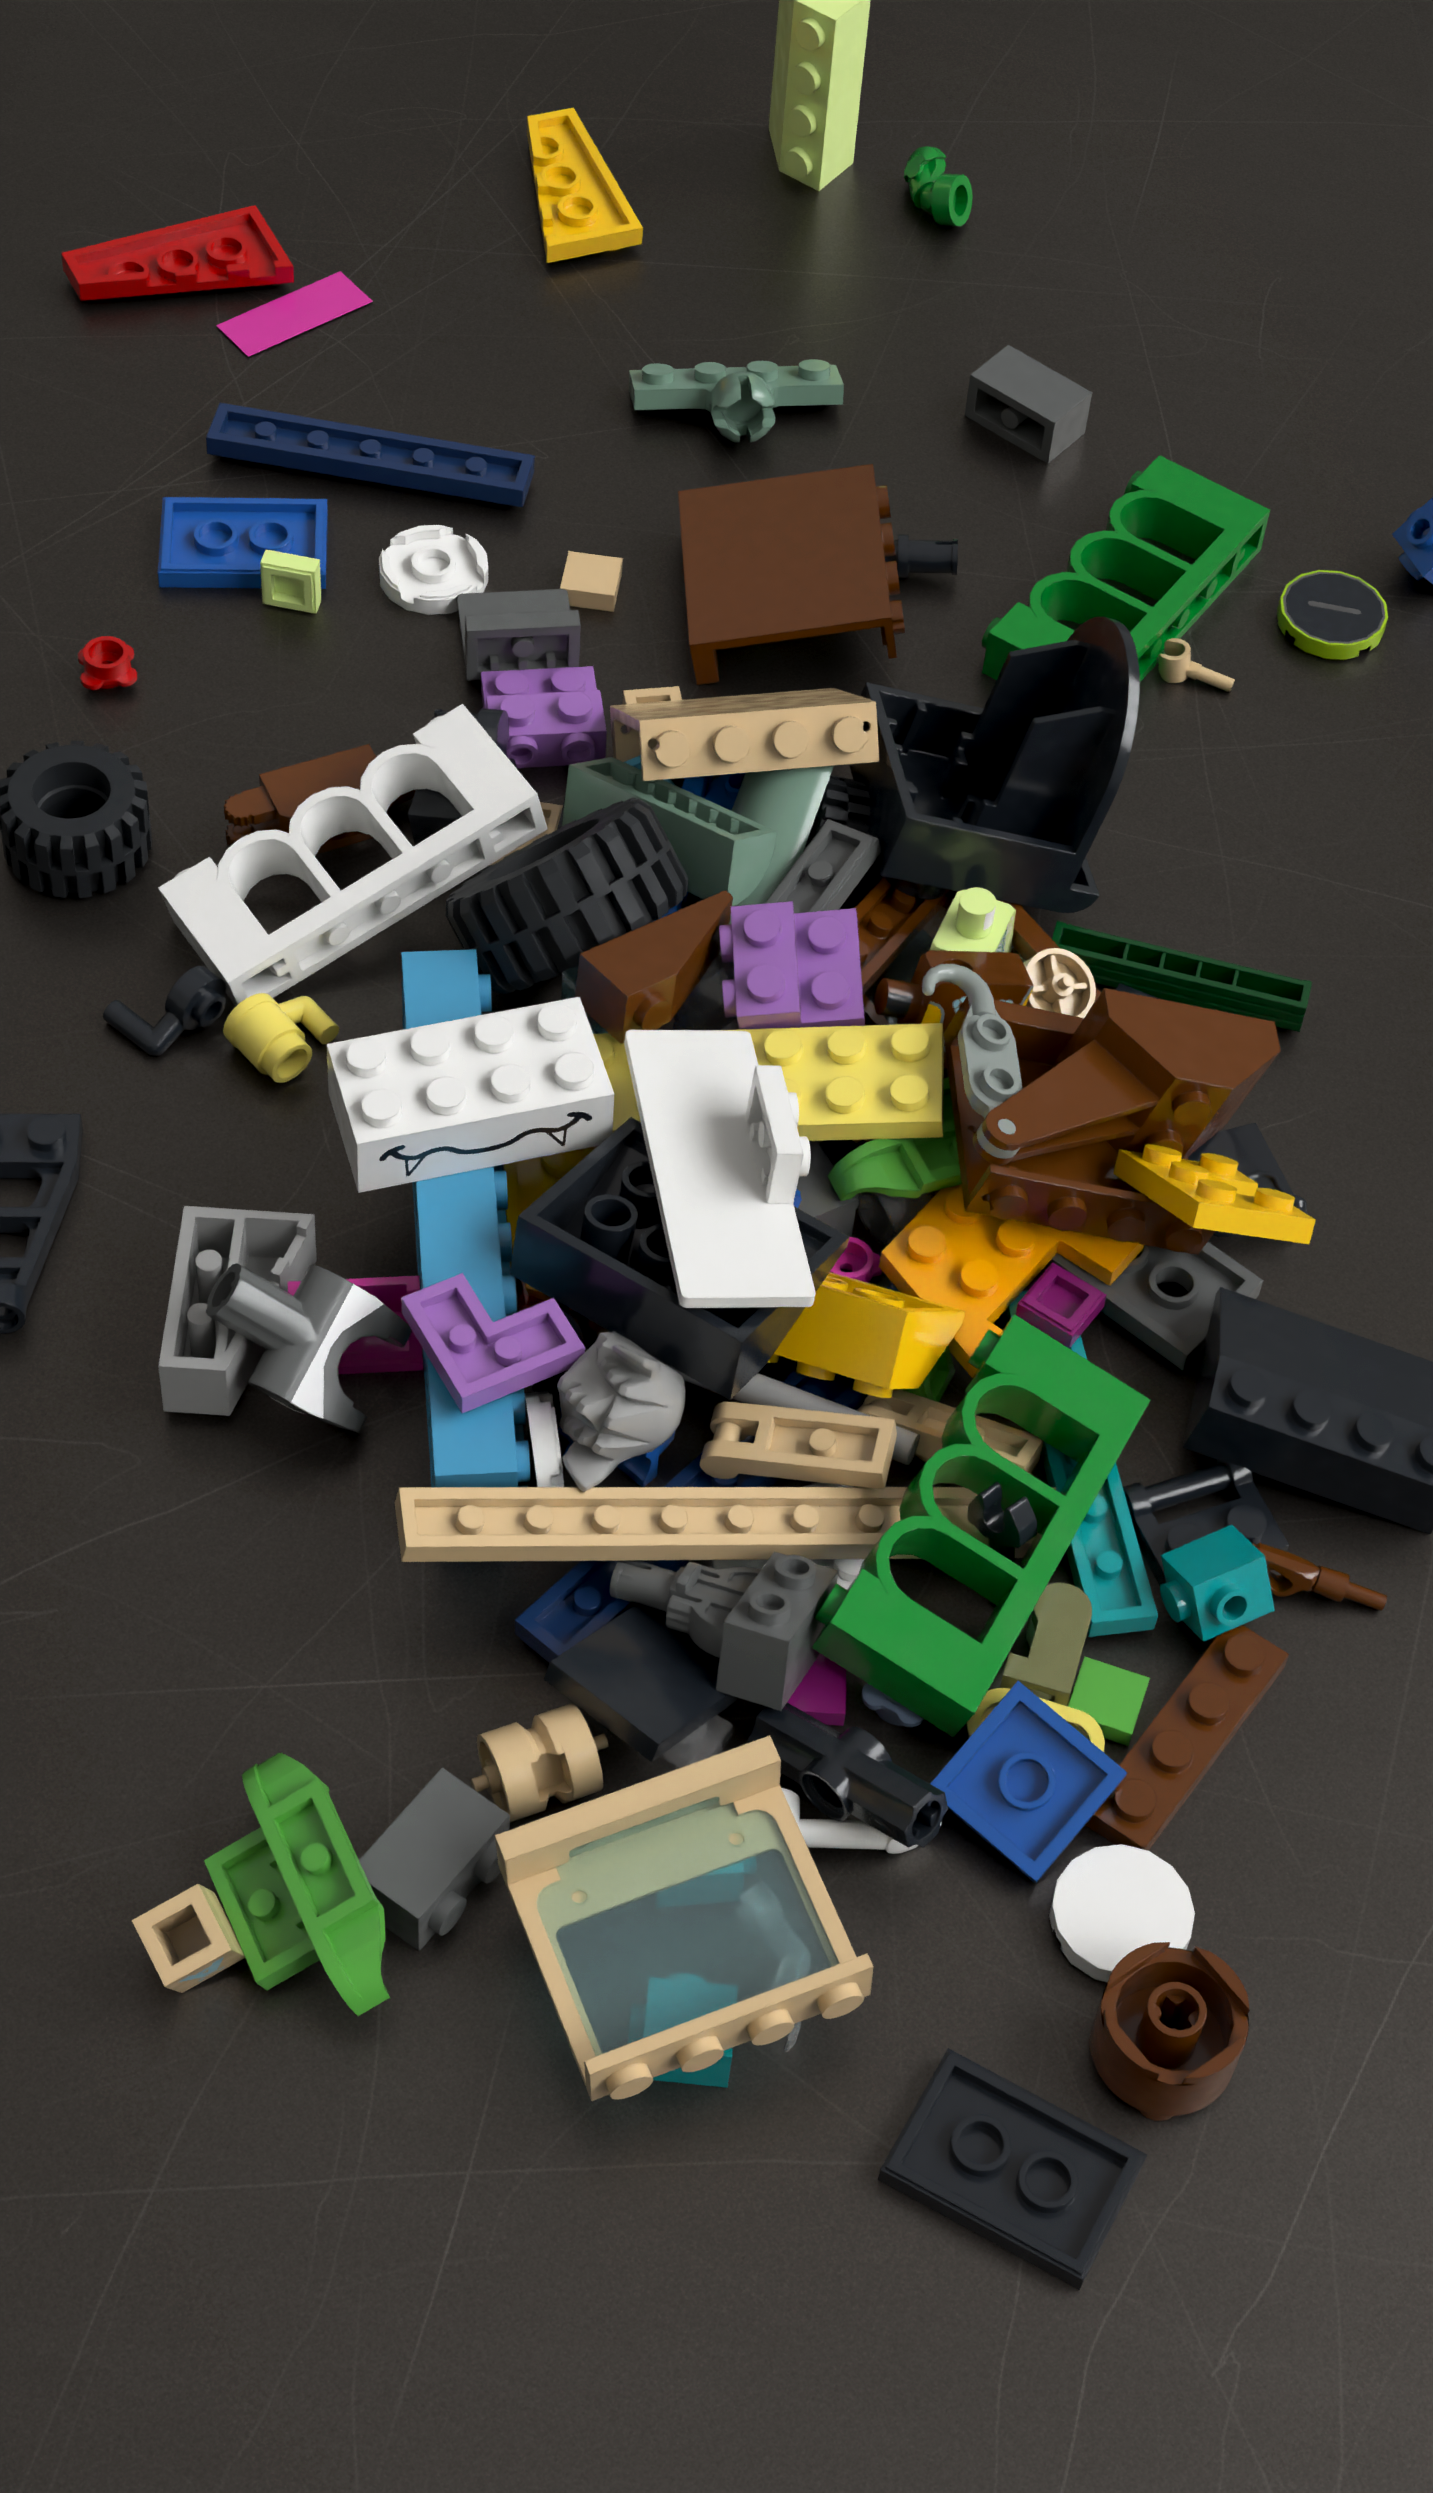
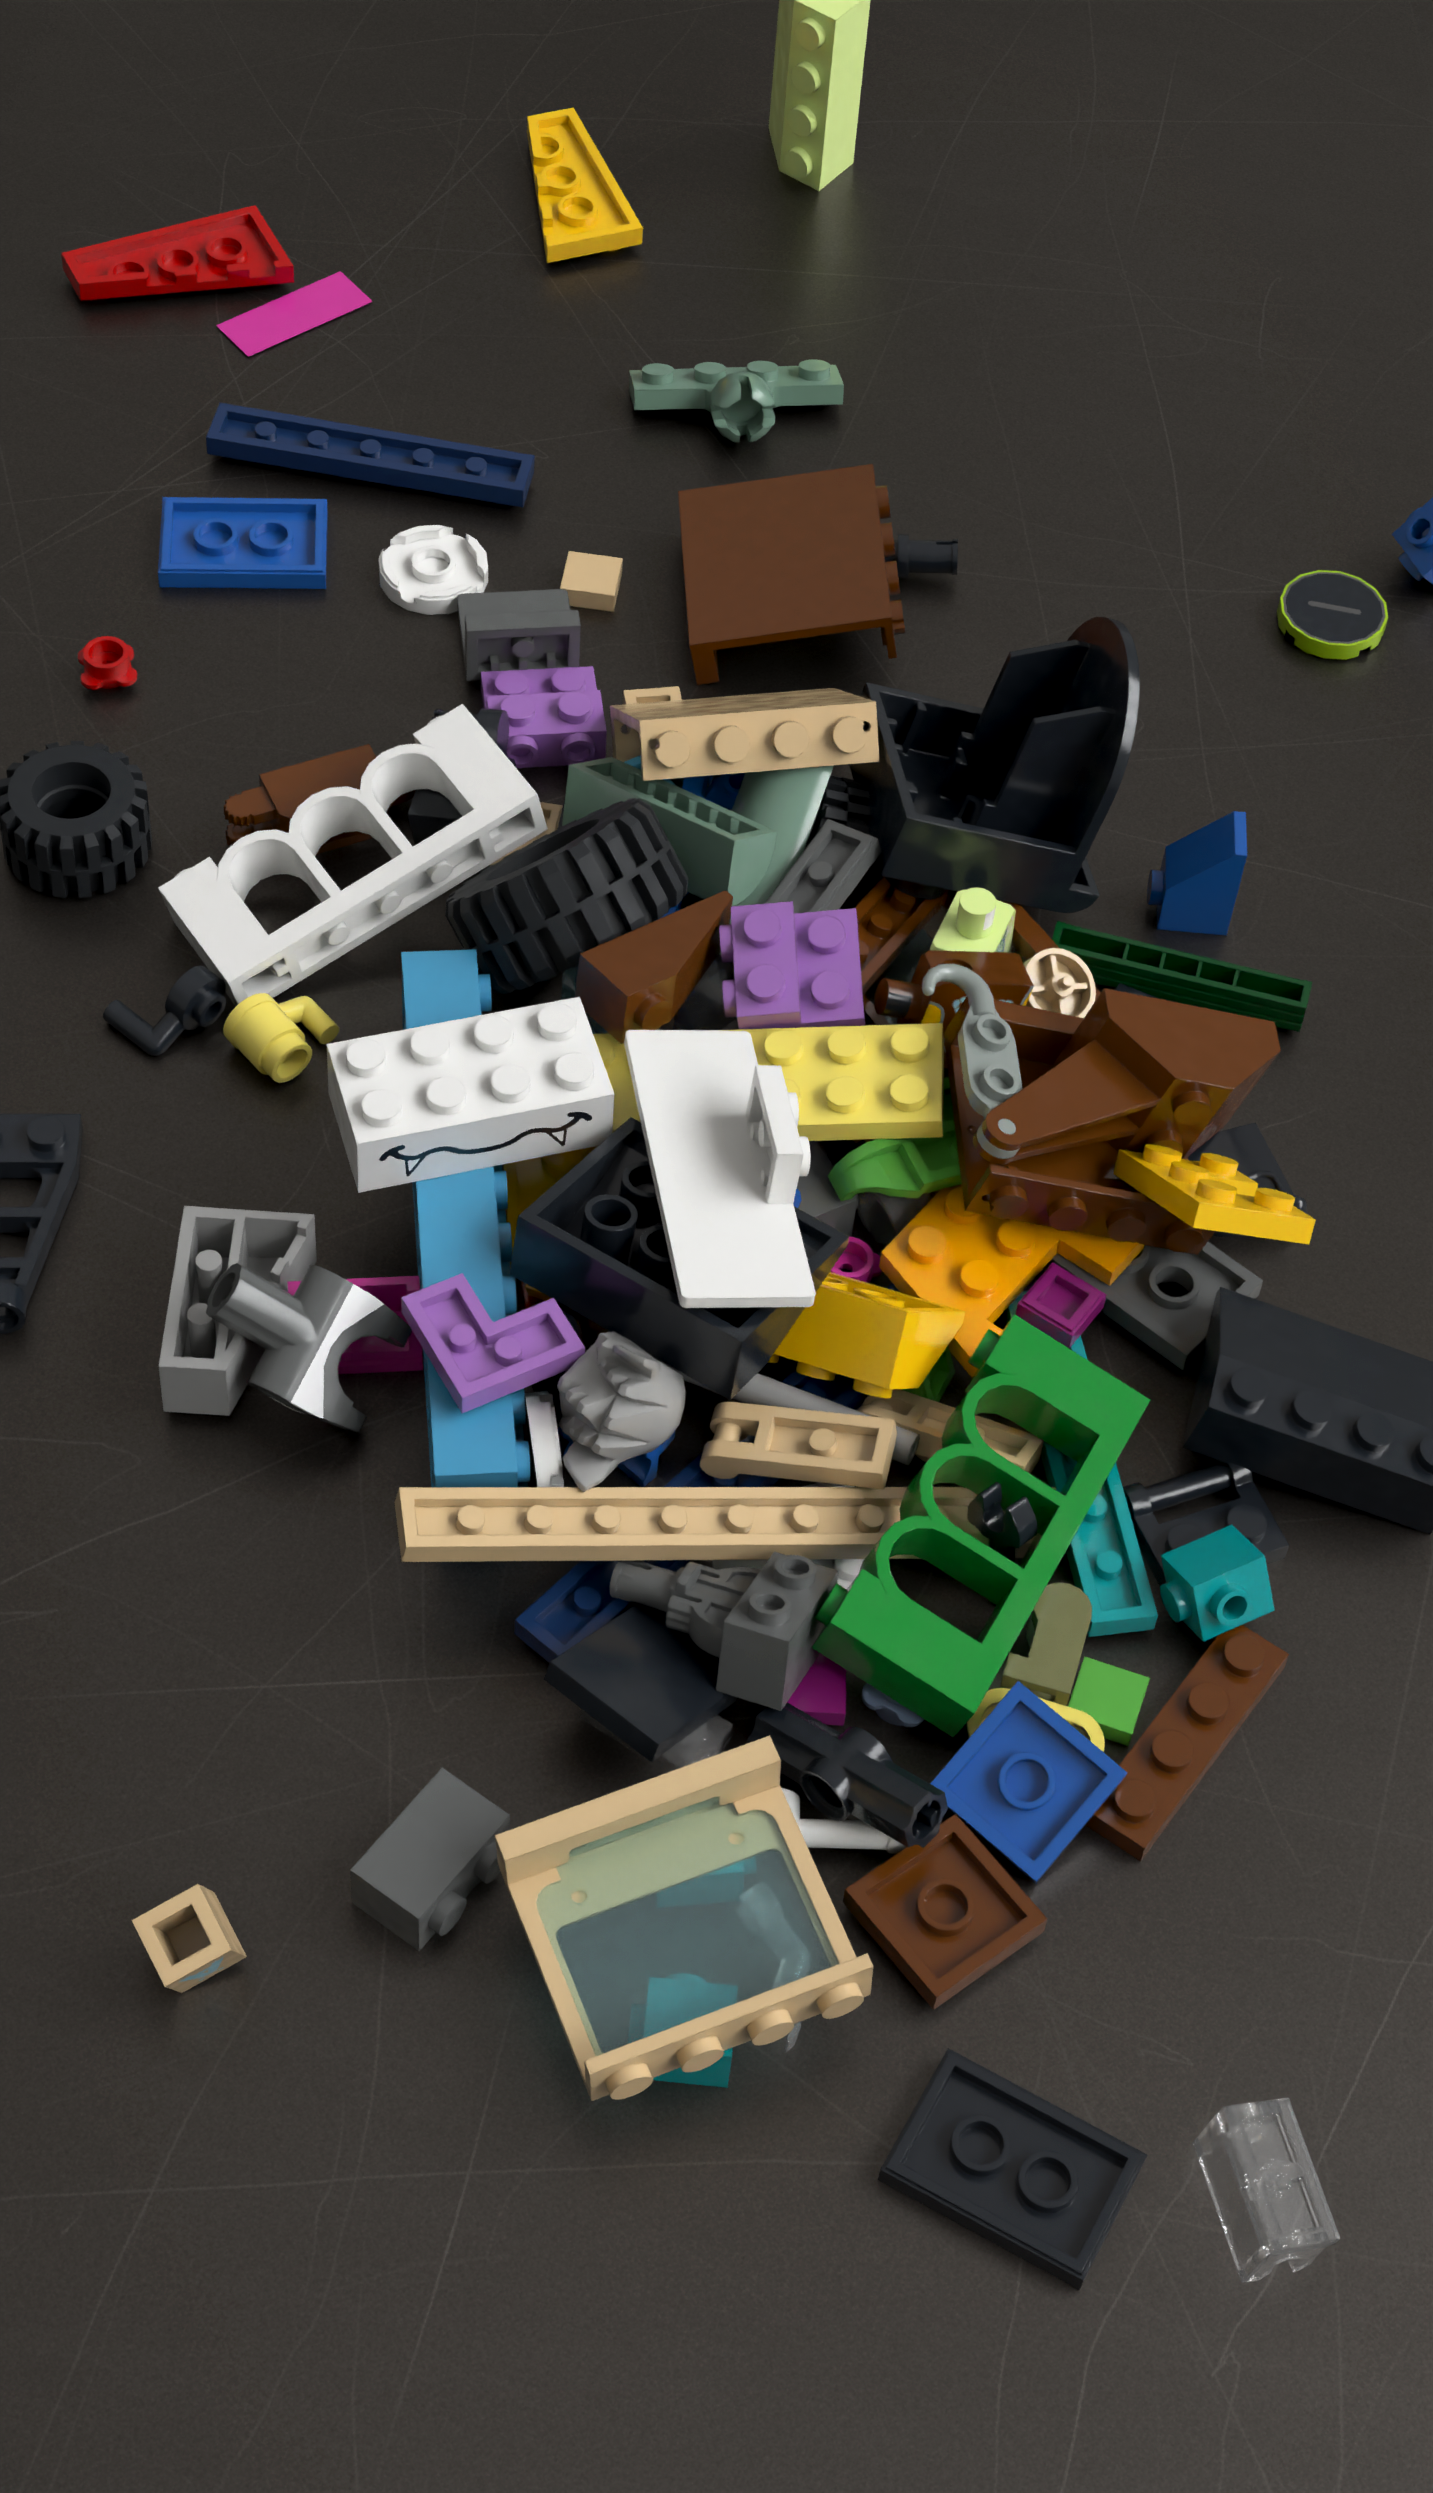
(290, 581): yellowish green tile -> none
(301, 1888): bright green plate -> none
(545, 1761): tan wheel -> none
(942, 195): green arm -> none
(944, 1912): none -> reddish brown plate
(1028, 404): dark grey brick -> none
(1116, 1903): white tile -> none
(1158, 504): green fence -> none
(1169, 2029): reddish brown brick -> none
(1177, 666): tan hand -> none
(1201, 878): none -> blue slope
(1265, 2187): none -> clear hinge
(1301, 1574): reddish brown hand -> none

